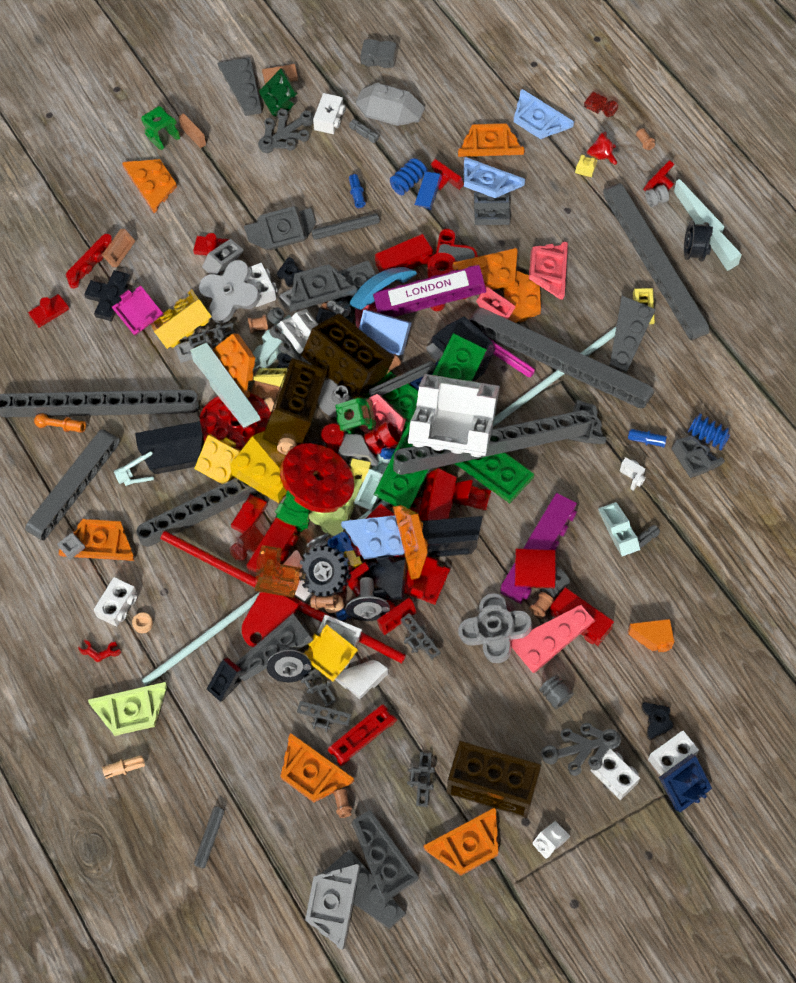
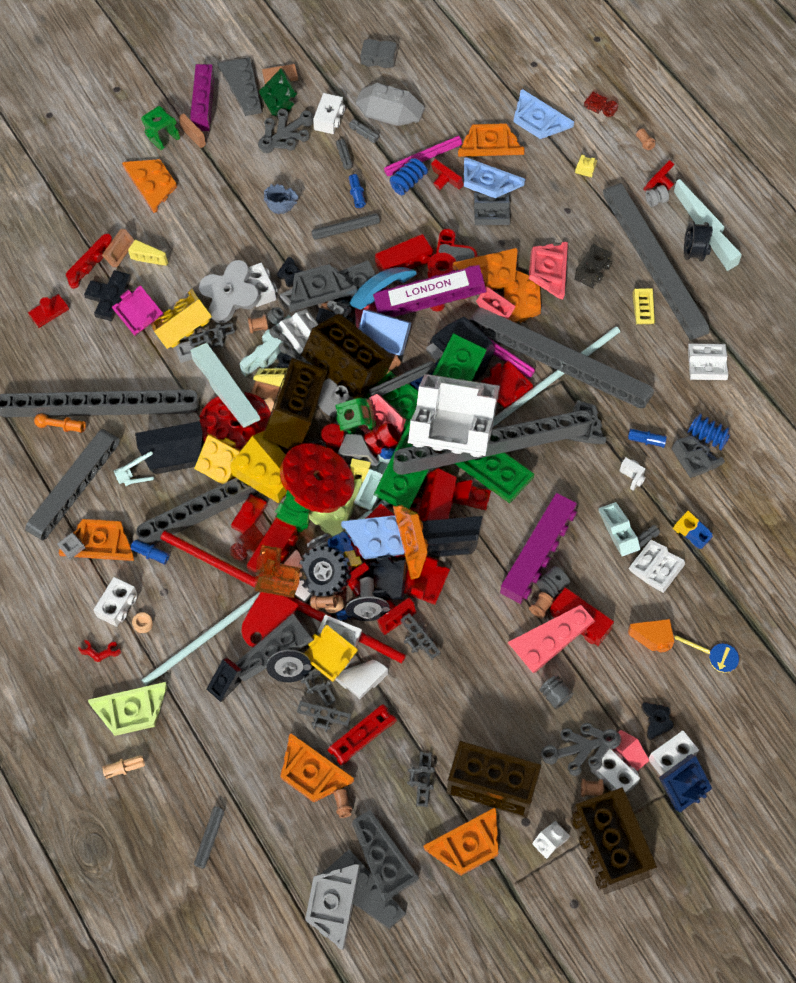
(145, 253): none -> light yellow slope
(150, 551): none -> blue axle
(202, 96): none -> magenta brick
(205, 245): red tile -> none
(221, 257): light grey slope -> none
(237, 360): orange wing -> none
(279, 199): none -> sand blue hair
(281, 228): dark grey piece -> none
(286, 445): light nougat tile -> none
(344, 154): none -> dark grey axle
(425, 154): none -> dark pink axle
(428, 190): blue slope -> none
(495, 628): light grey plant -> none
(511, 382): none -> red piece
(535, 568): red slope -> none
(591, 265): none -> clear smoke brick
(591, 788): none -> nougat bush
(603, 149): red animal -> none
(626, 840): none -> dark brown brick
(630, 330): dark grey wing -> none
(631, 751): none -> coral slope
(657, 566): none -> white slope
(693, 530): none -> leg
(707, 361): none -> white slope
(721, 657): none -> blue piece

